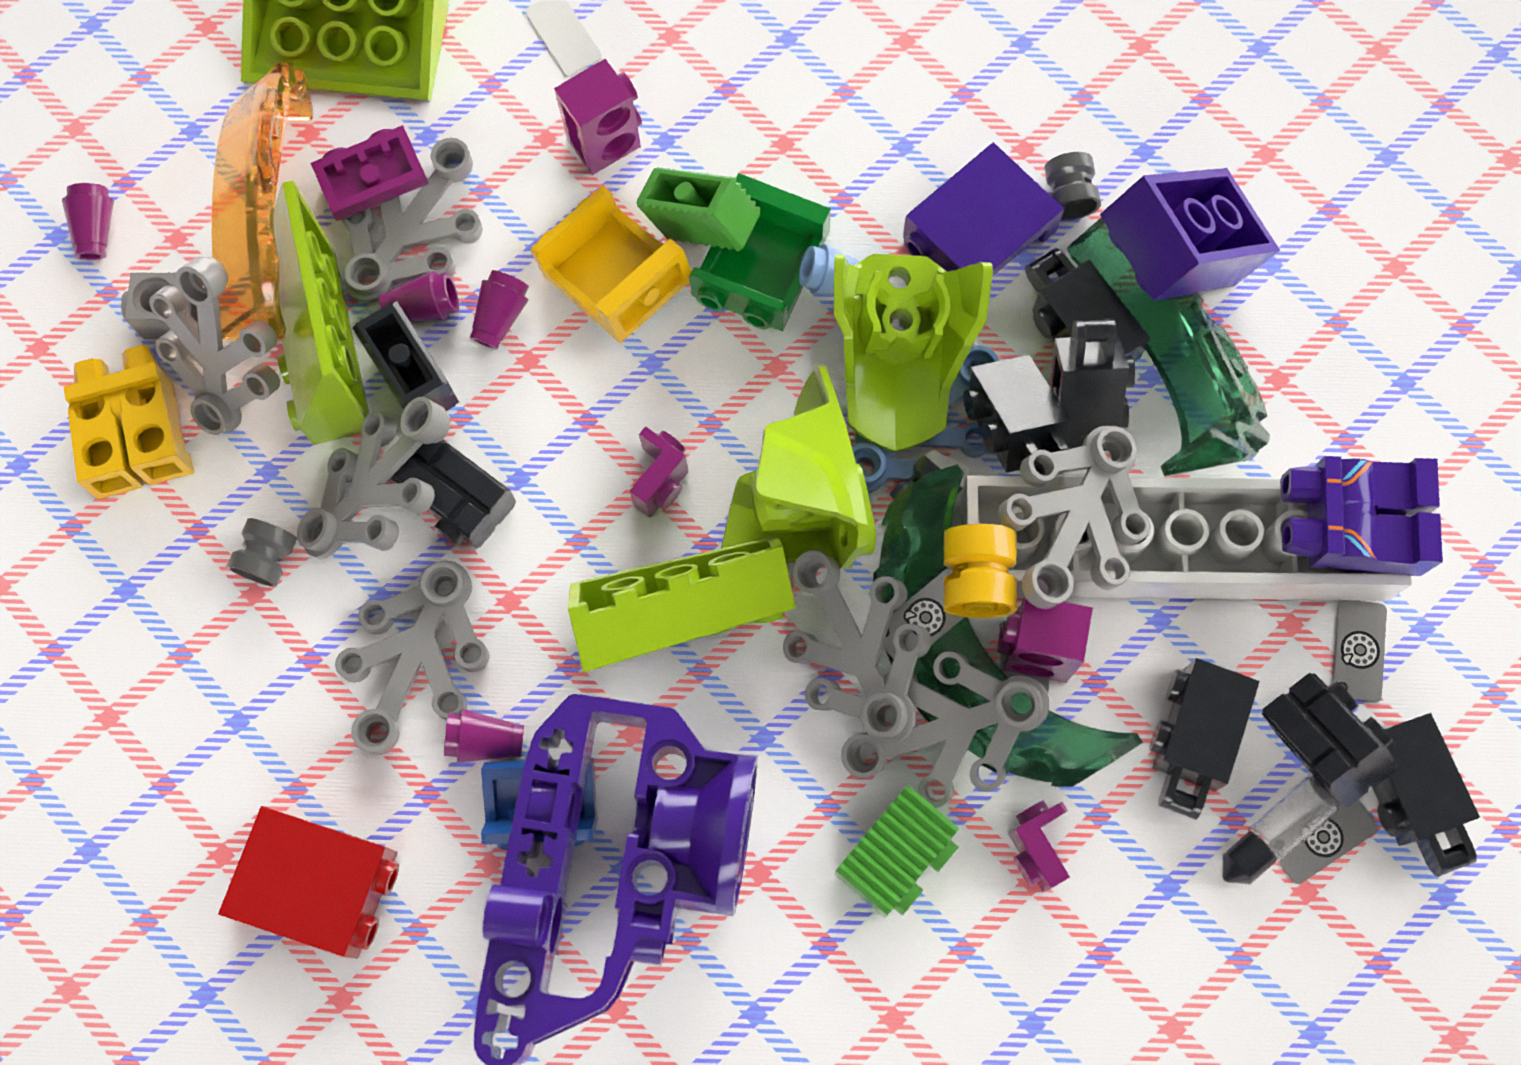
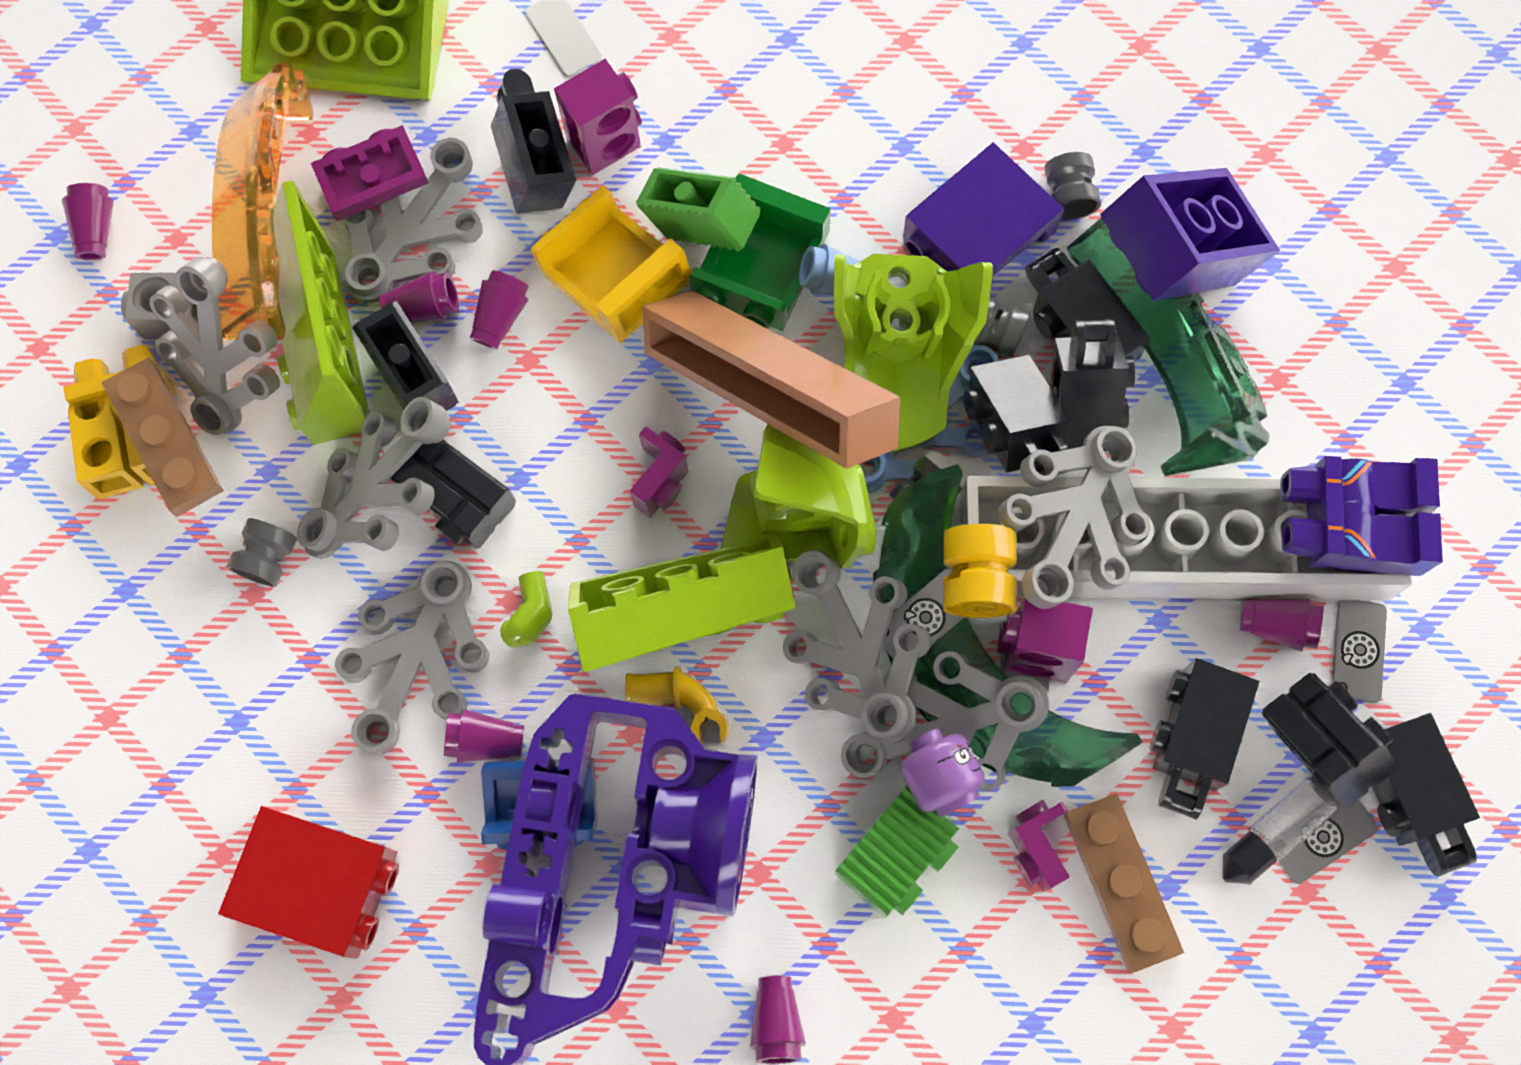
(162, 437): none -> medium nougat plate
(531, 145): none -> black brick
(532, 615): none -> lime arm
(681, 690): none -> yellow piece
(773, 378): none -> nougat brick
(776, 1022): none -> magenta cone
(942, 772): none -> medium lavender head
(1008, 331): none -> dark grey wheel
(1123, 883): none -> medium nougat plate
(1284, 621): none -> magenta cone

